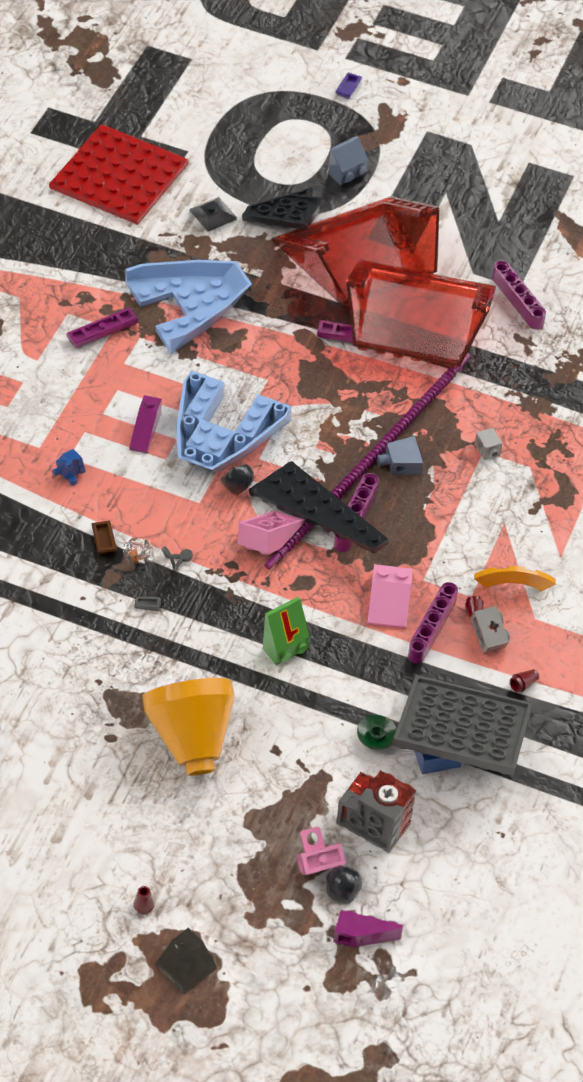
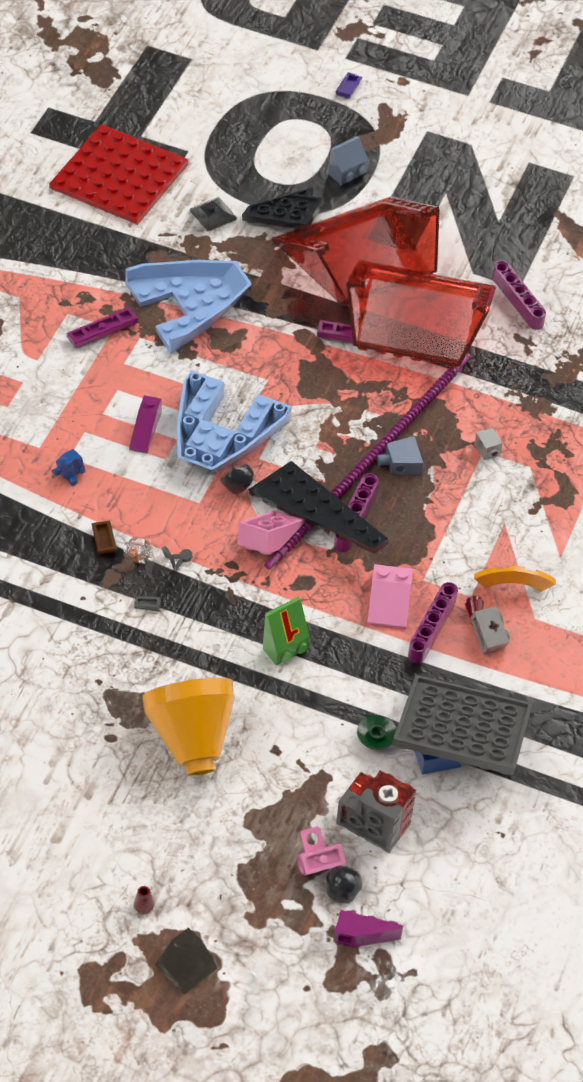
(523, 680): dark red cone -> none

